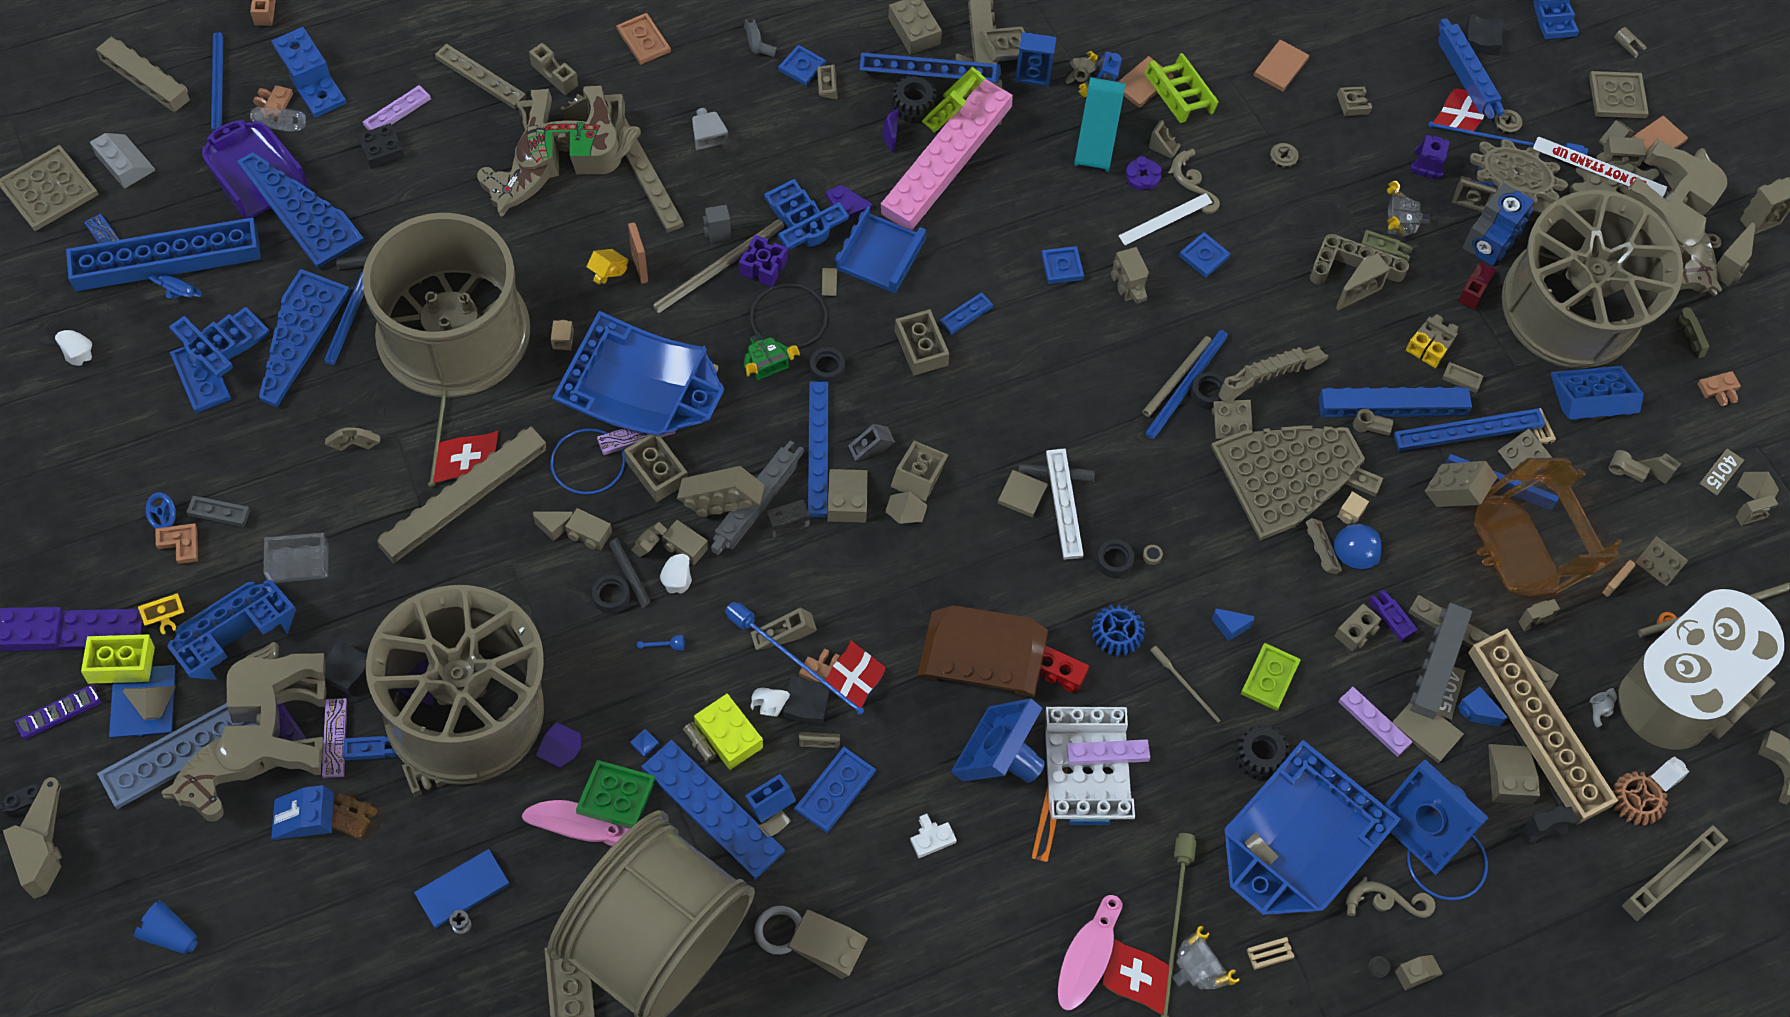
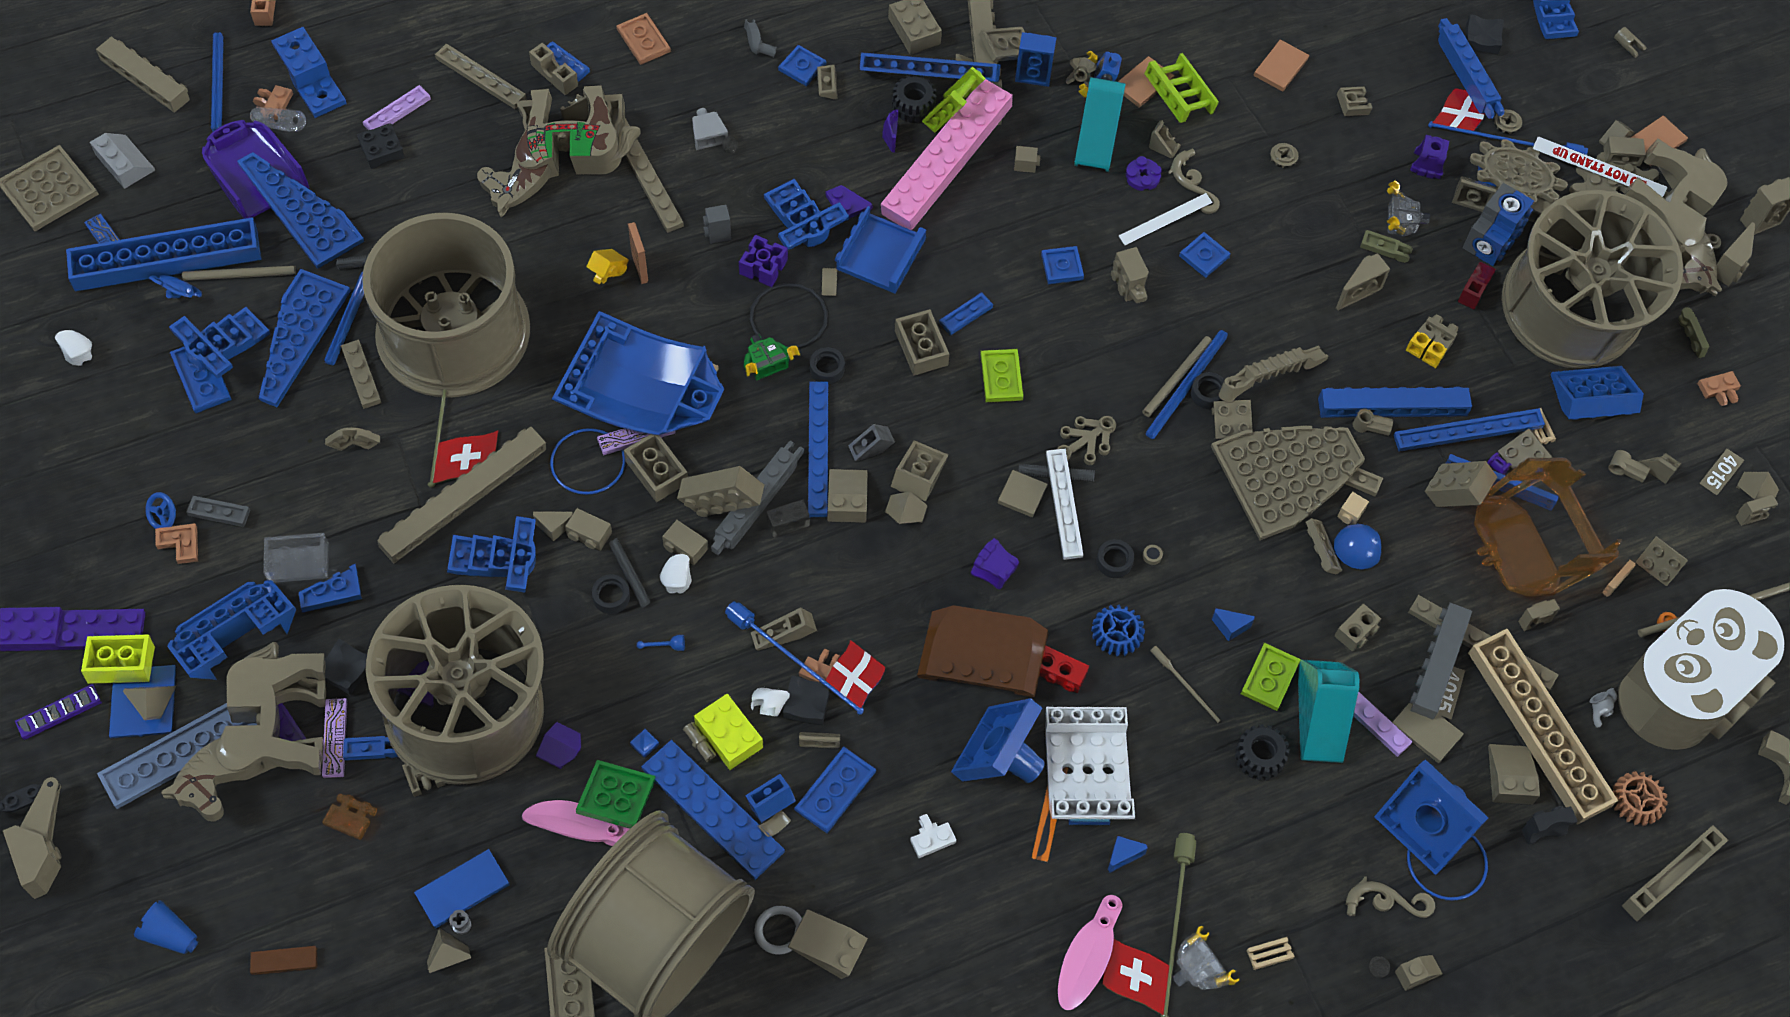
(161, 611): yellow brick -> none
(238, 273): none -> dark tan piece
(283, 960): none -> reddish brown tile
(303, 813): blue slope -> none
(335, 591): none -> blue wing
(361, 374): none -> dark tan plate
(446, 952): none -> dark tan slope
(497, 555): none -> blue slope
(562, 335): tan brick -> none
(563, 56): none -> blue tile
(648, 539): dark tan brick -> none
(714, 268): dark tan axle -> none
(994, 564): none -> dark purple piece
(1001, 375): none -> lime plate
(1026, 159): none -> dark tan brick
(1089, 436): none -> dark tan plant
(1108, 752): lavender plate -> none
(1125, 852): none -> blue slope
(1261, 849): dark tan sticker -> none
(1315, 824): blue windscreen -> none
(1325, 709): none -> teal brick
(1352, 253): dark tan beam -> none
(1393, 616): dark purple hinge -> none
(1462, 377): dark tan tile -> none
(1481, 709): blue slope -> none
(1499, 464): none -> dark purple bush
(1618, 94): dark tan plate -> none
(1670, 773): white slope -> none

